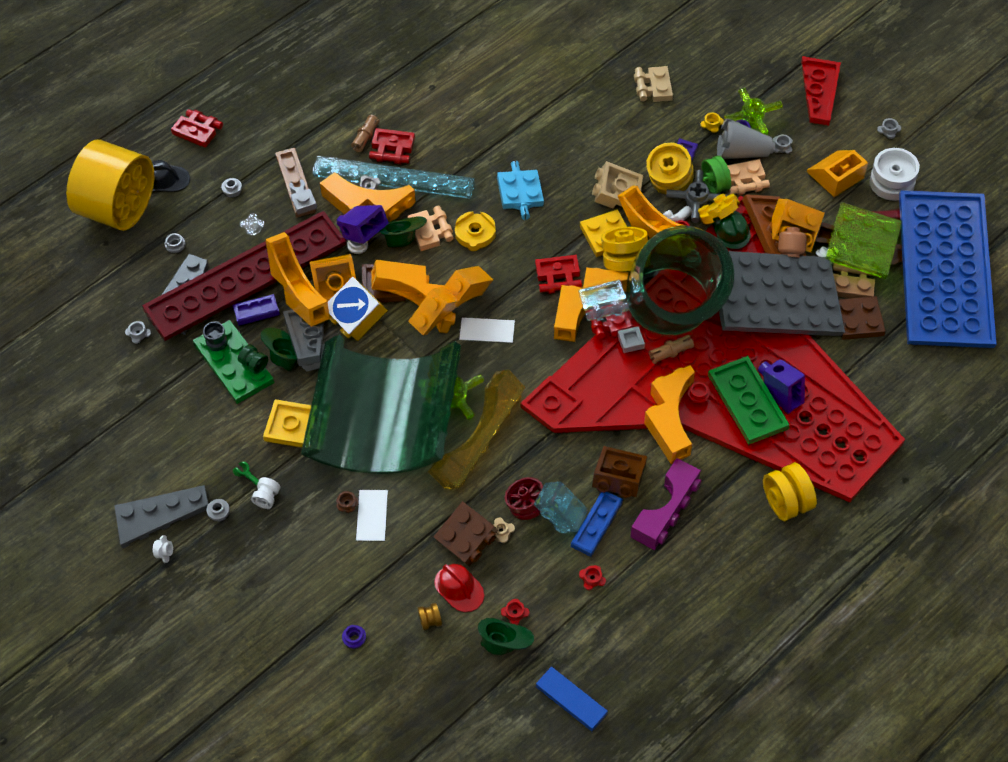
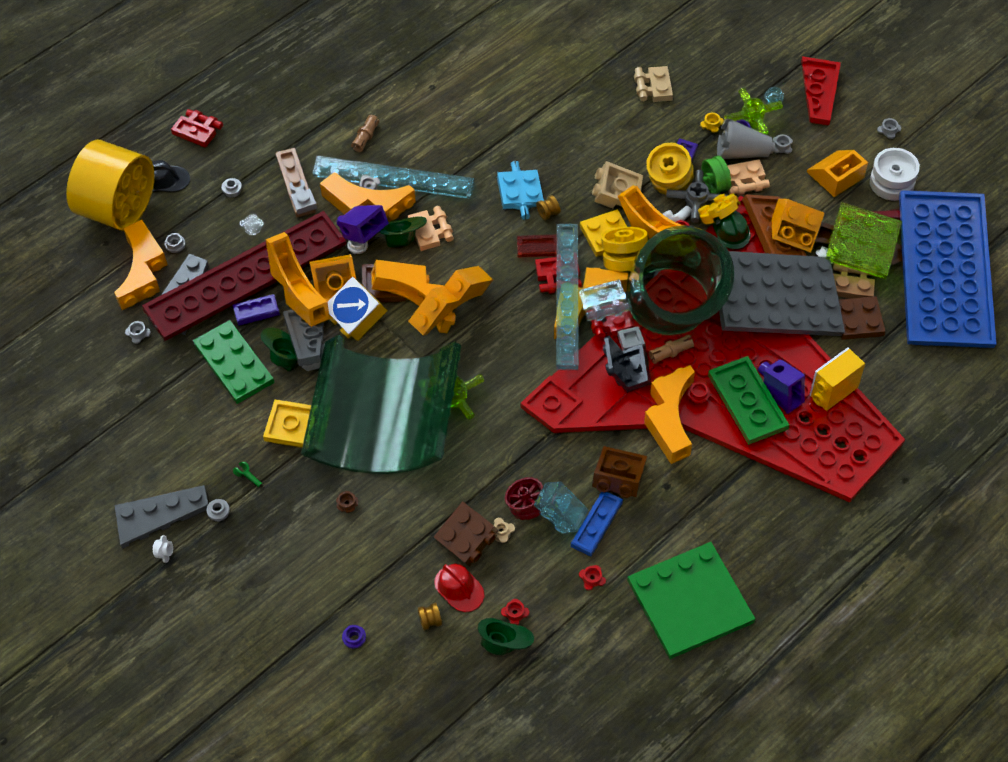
(146, 259): none -> light orange arch
(215, 336): black wheel -> none
(253, 359): dark green wheel -> none
(265, 494): white wheel -> none
(371, 515): white sticker -> none
(392, 141): red plate -> none
(479, 239): yellow plate -> none
(487, 330): white sticker -> none
(500, 396): clear yellow arch -> none
(537, 245): none -> clear red tile
(548, 207): none -> pearl gold wheel
(567, 298): none -> clear light blue plate
(571, 699): blue tile -> none
(627, 366): none -> black bracket
(652, 525): magenta arch -> none
(690, 600): none -> green plate
(773, 95): none -> clear light blue plate
(789, 491): yellow wheel -> none
(792, 242): nougat head -> none
(837, 379): none -> yellow piece

